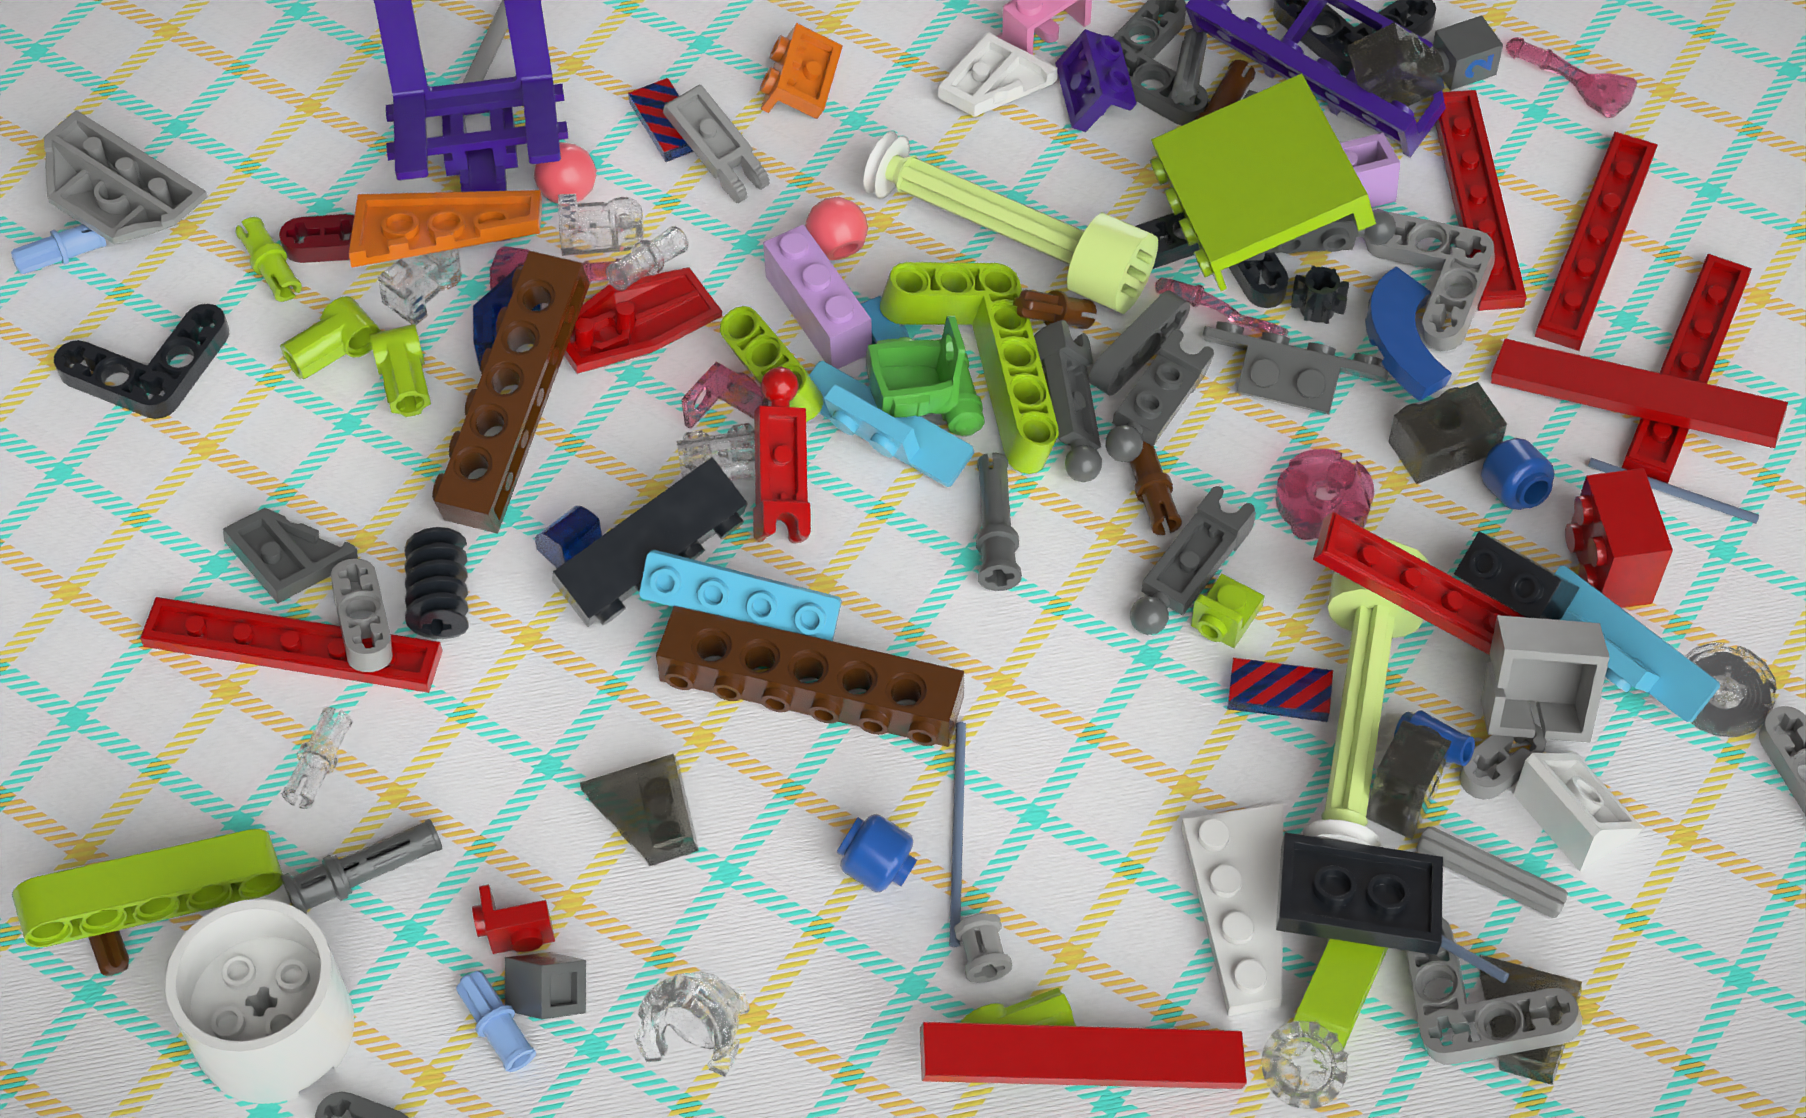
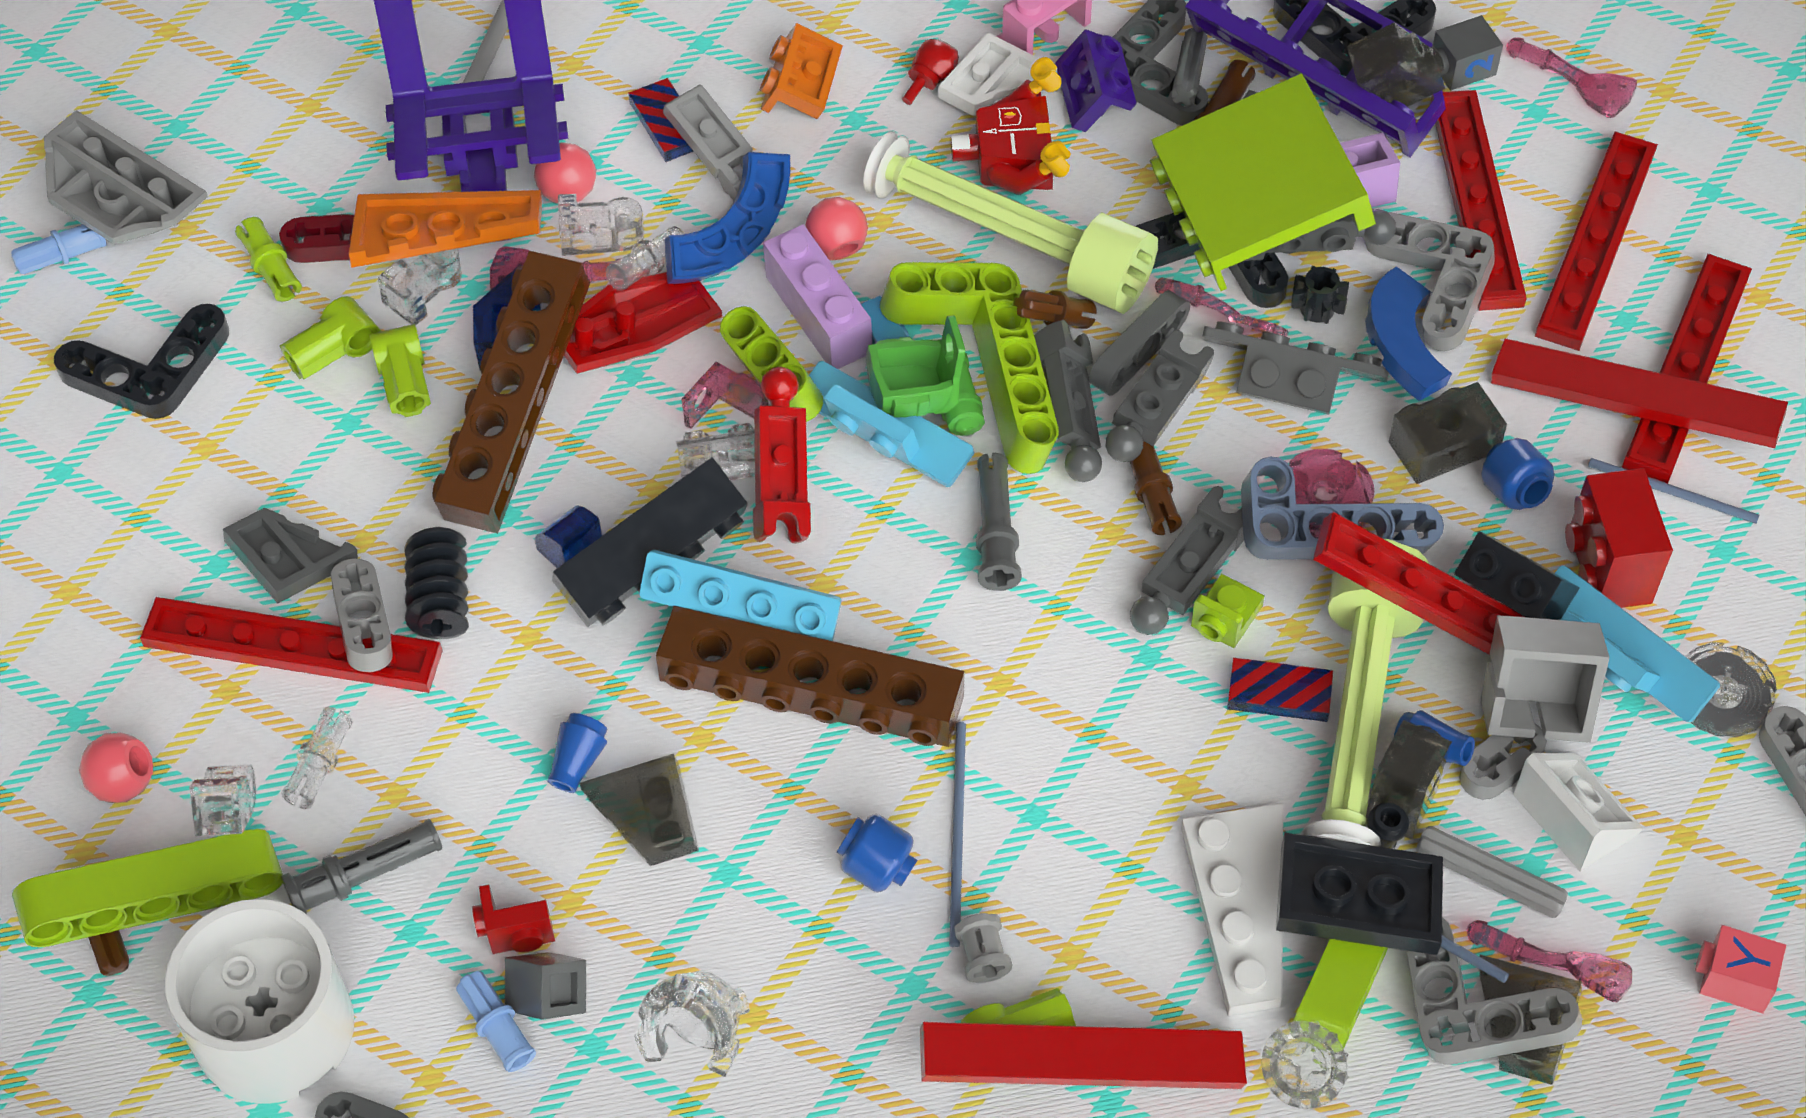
(116, 767): none -> coral piece
(223, 795): none -> clear leg
(576, 749): none -> blue cone
(740, 230): none -> blue tile
(931, 65): none -> red piece
(1015, 137): none -> red torso
(1294, 519): none -> sand blue beam
(1389, 823): none -> black pin
(1597, 972): none -> clear pink piece
(1740, 968): none -> coral brick

